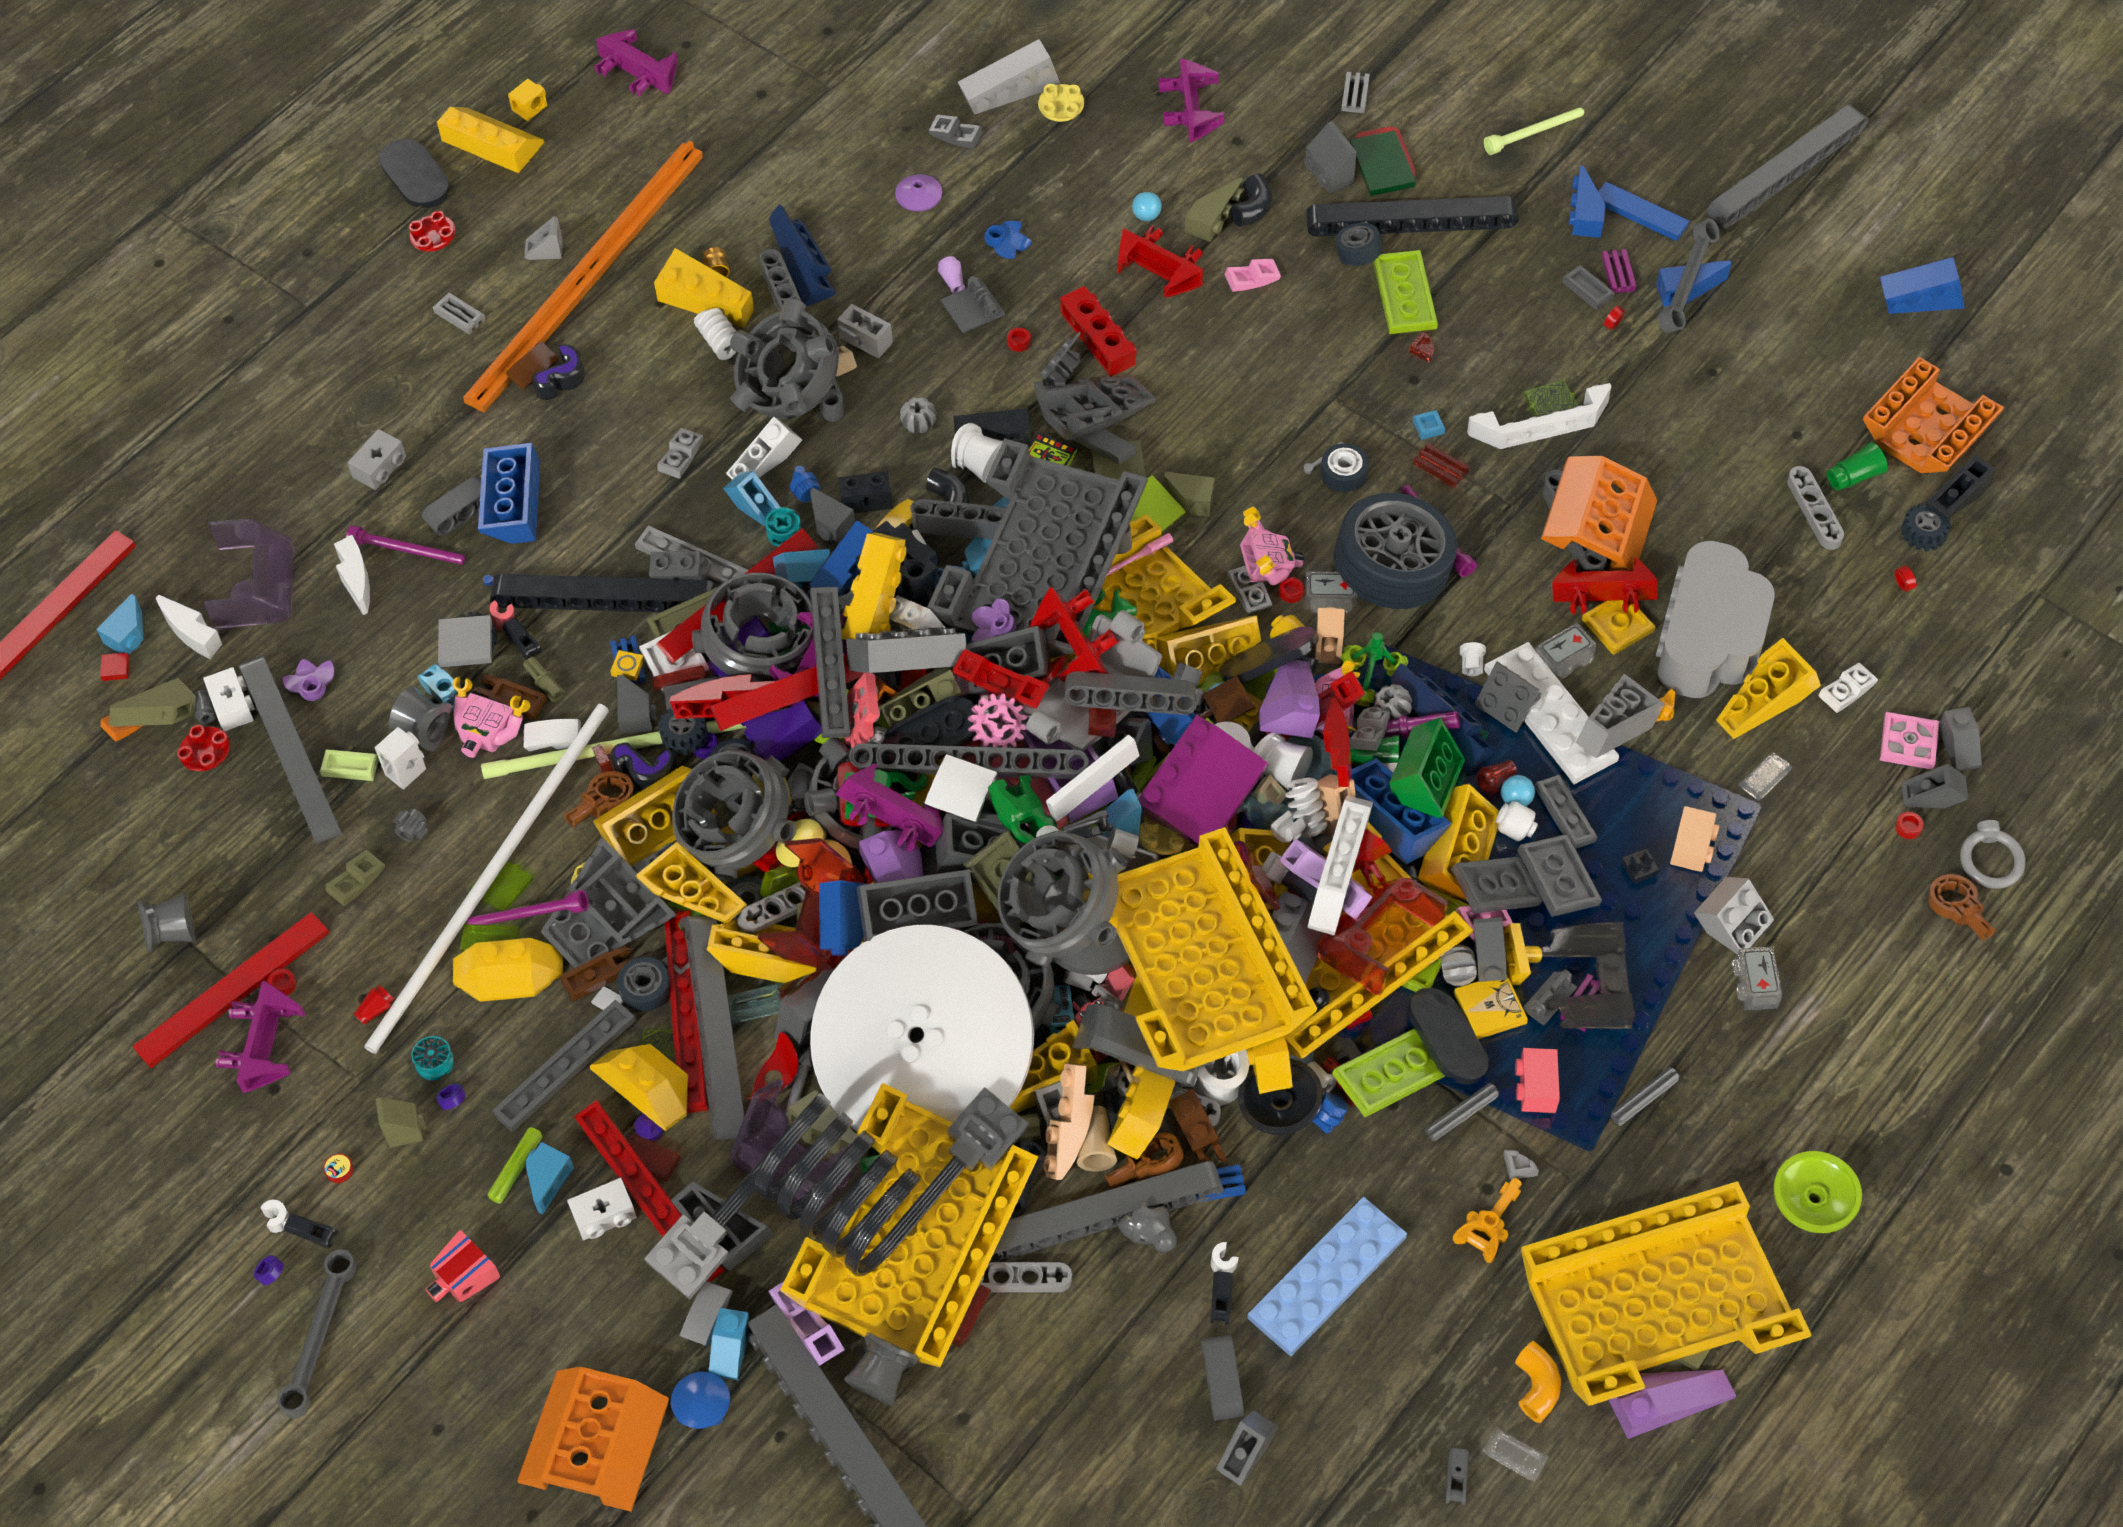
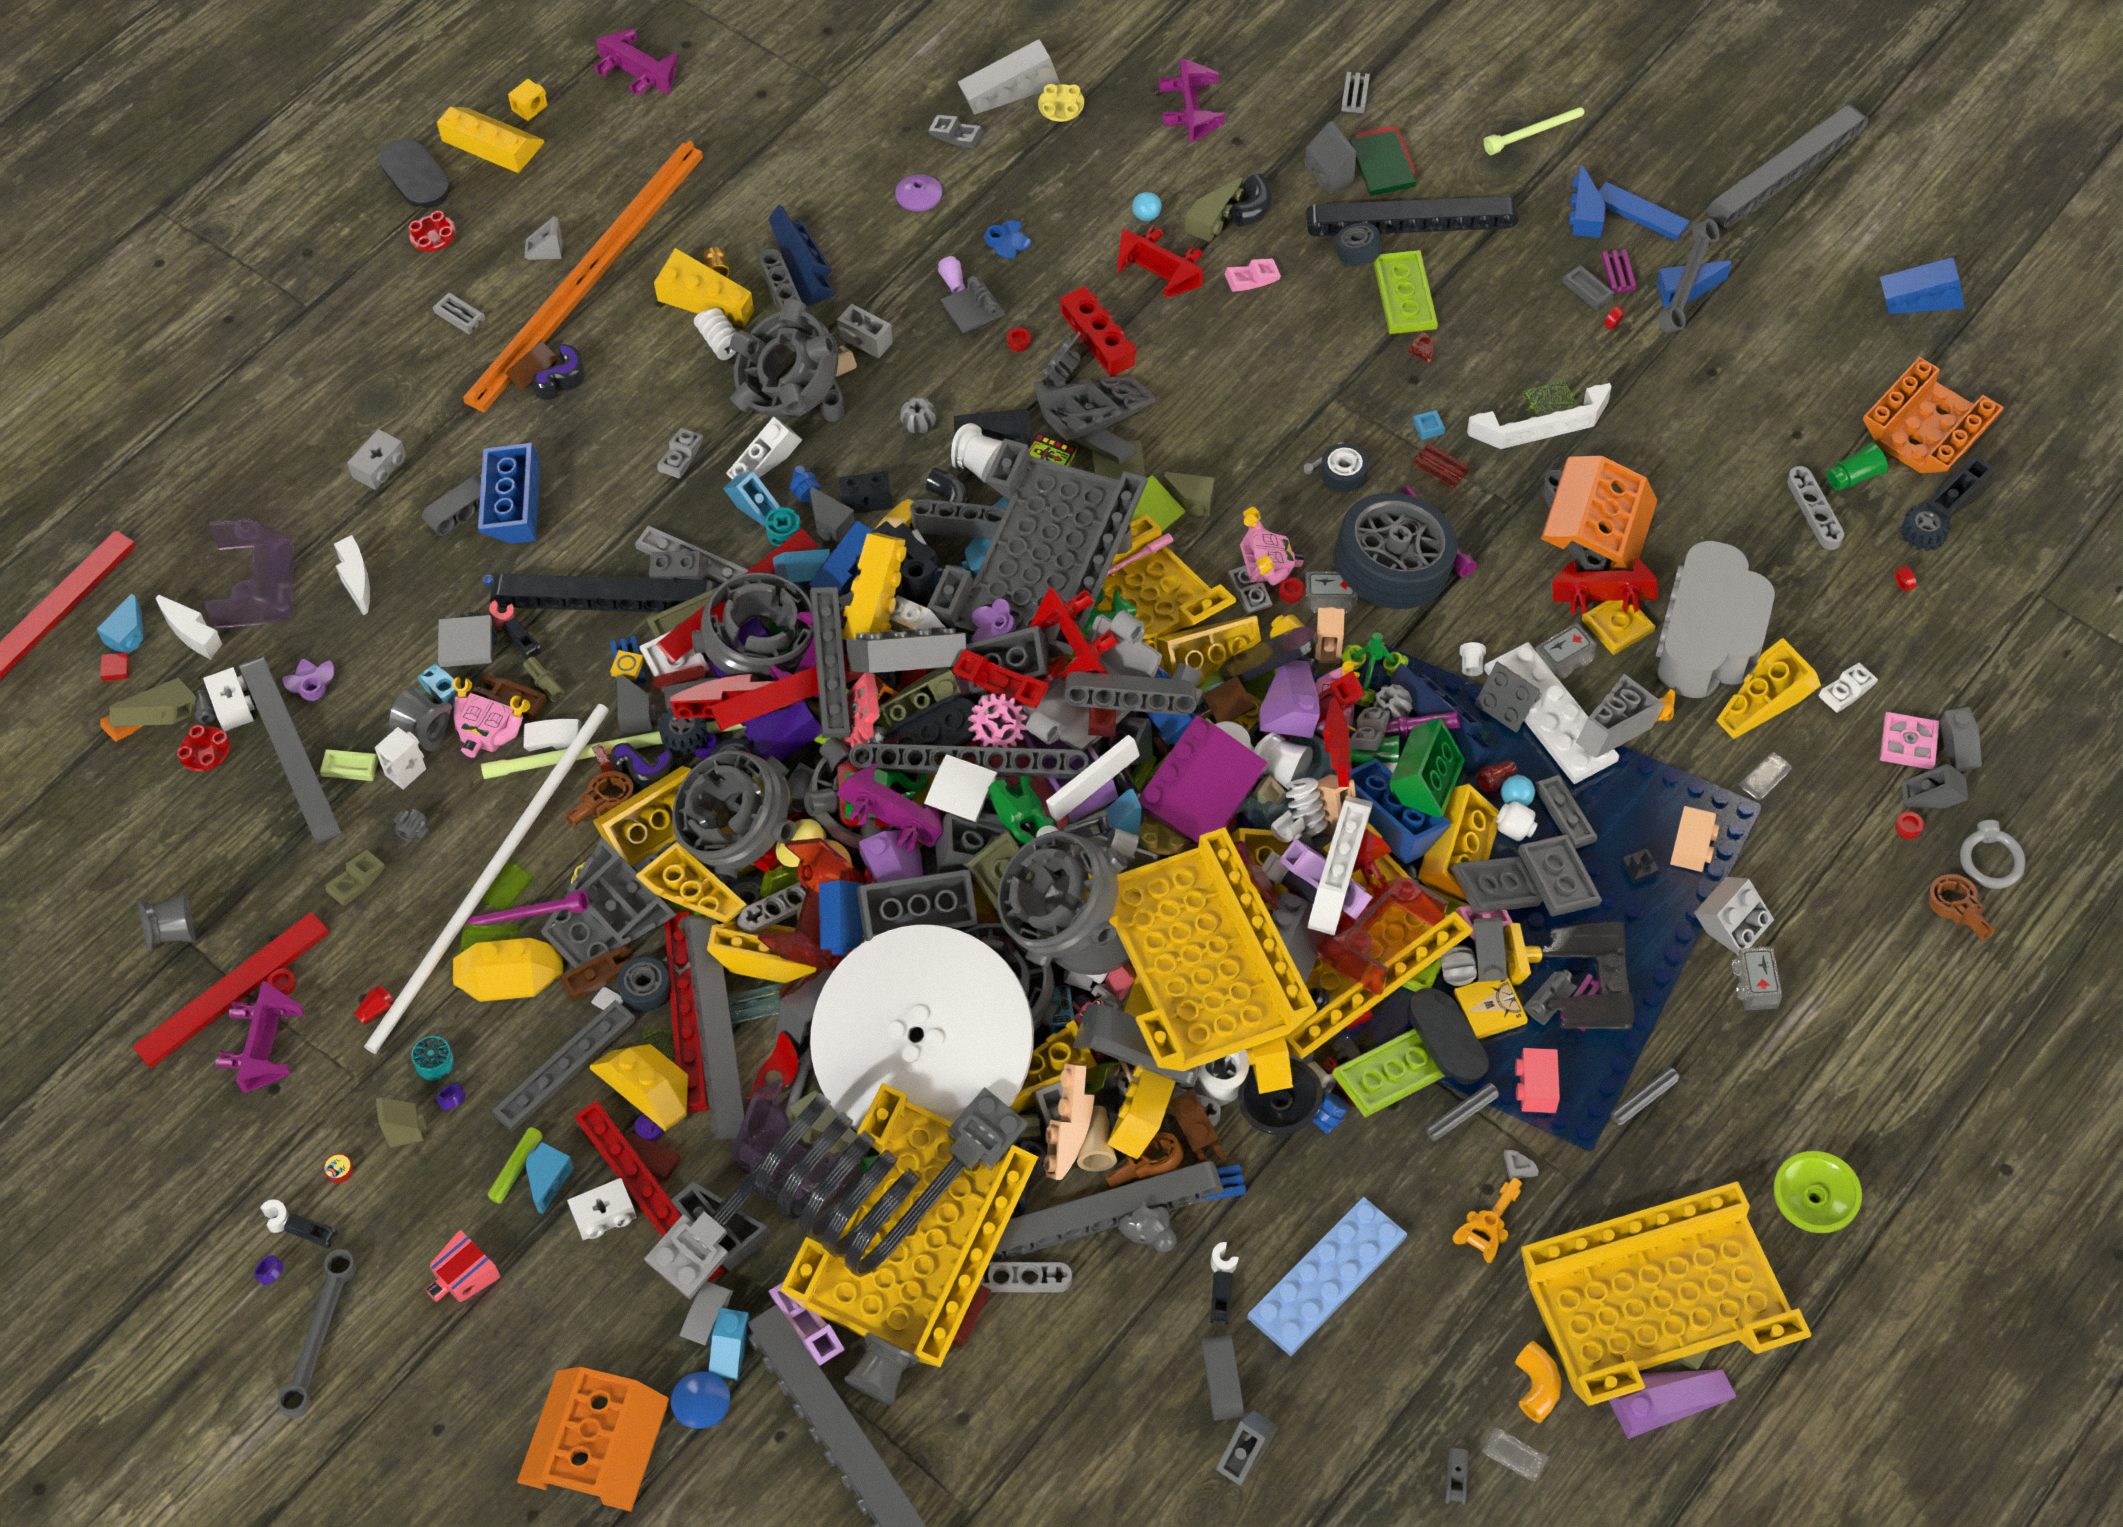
(362, 537): magenta piece -> none

